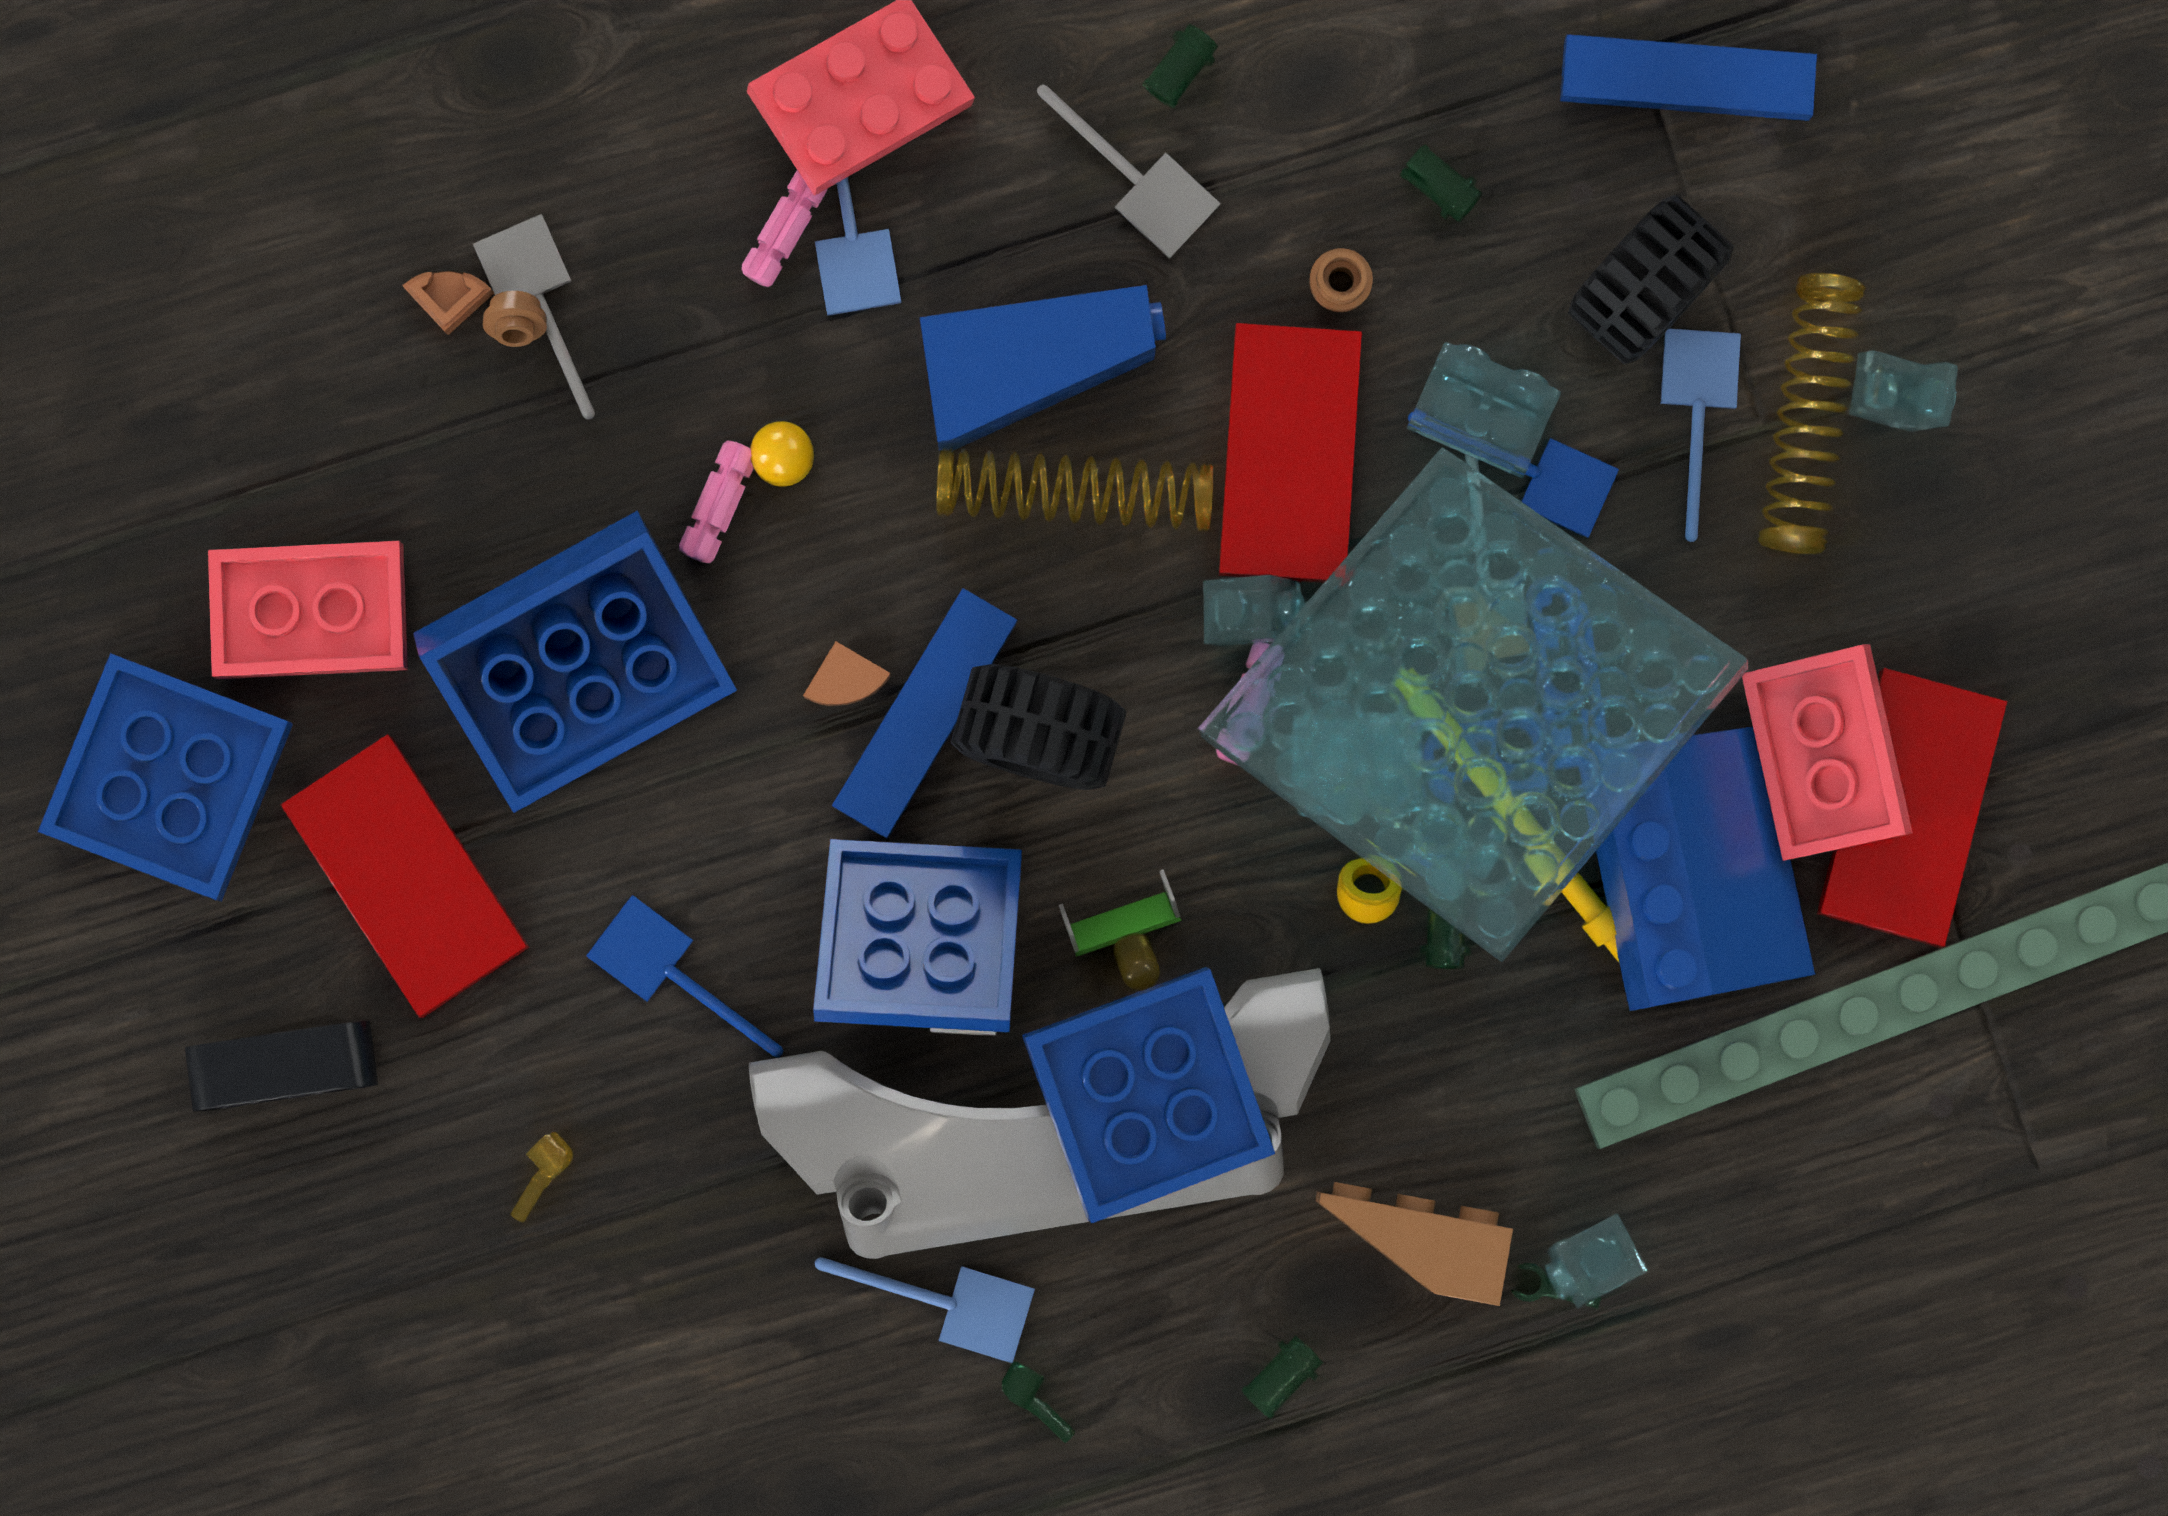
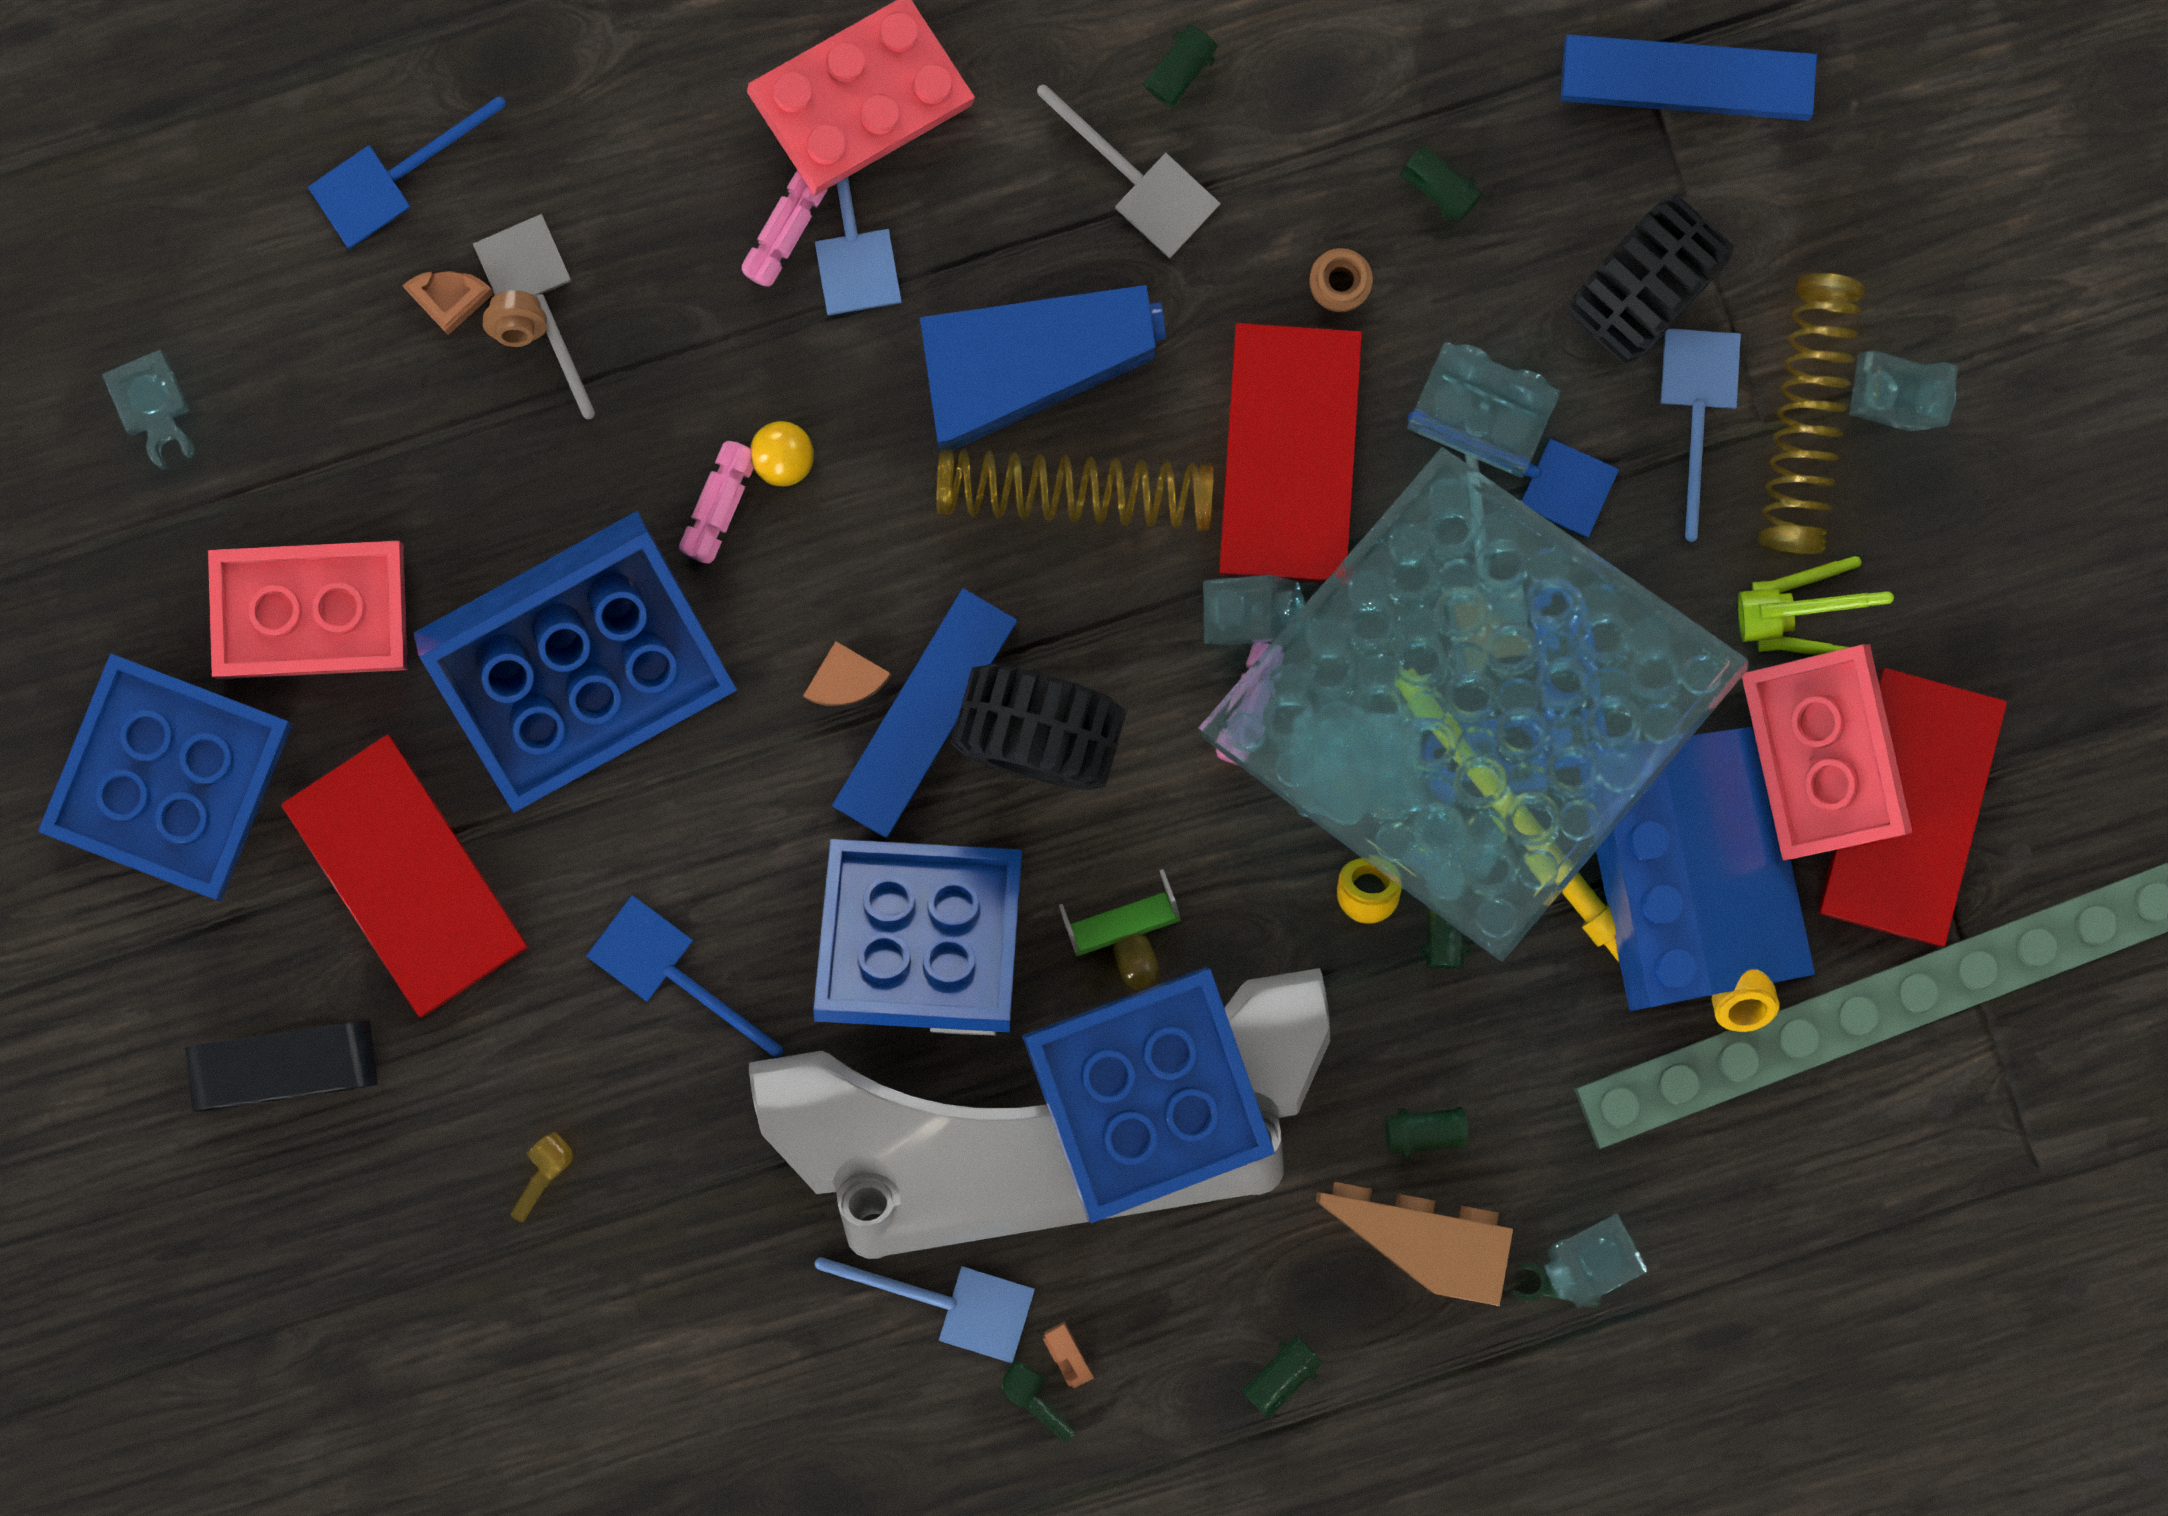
(148, 400): none -> clear light blue plate
(364, 196): none -> blue piece
(1067, 1355): none -> nougat tile
(1425, 1131): none -> clear green pin
(1749, 1005): none -> yellow piece
(1767, 613): none -> lime plant

